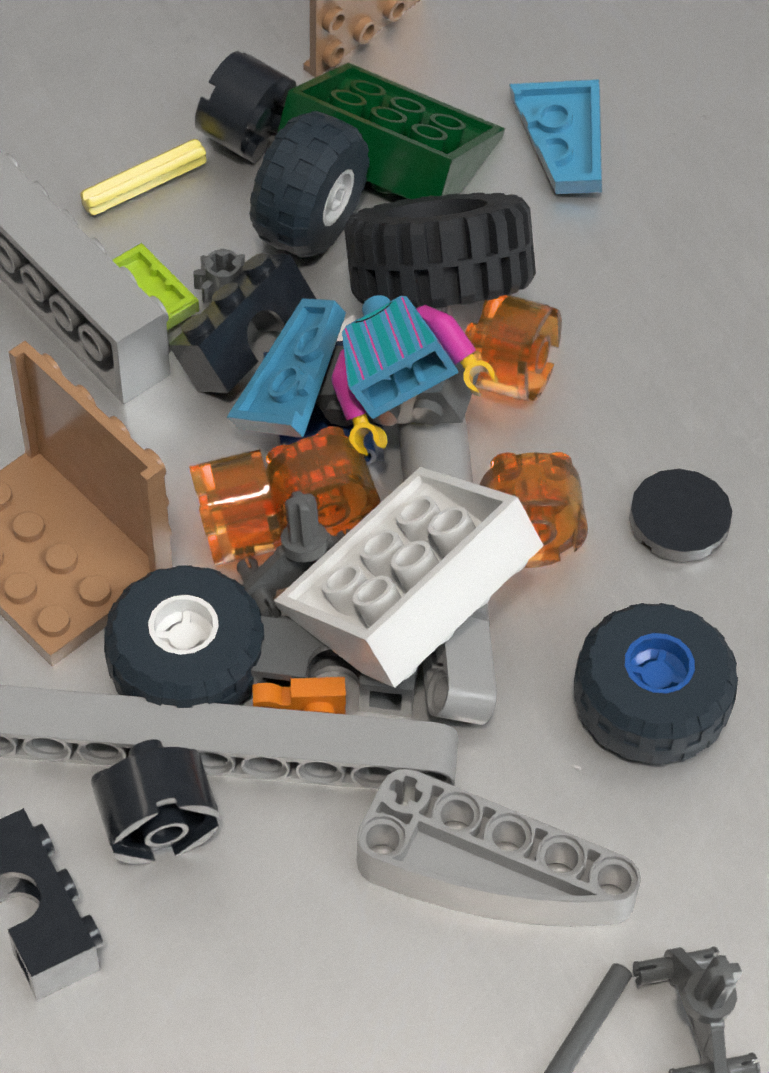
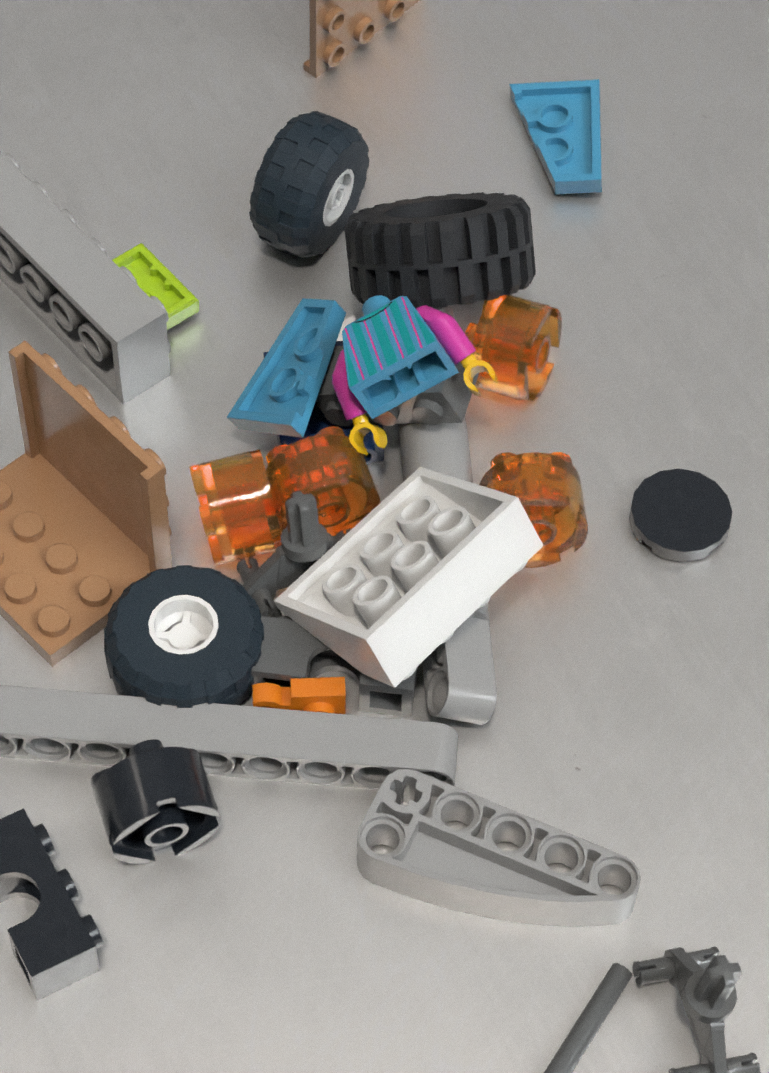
(143, 177): light yellow axle -> none
(216, 343): black arch -> none
(217, 271): dark grey gear -> none
(243, 105): black brick -> none
(412, 139): dark green slope -> none
(655, 683): black wheel -> none

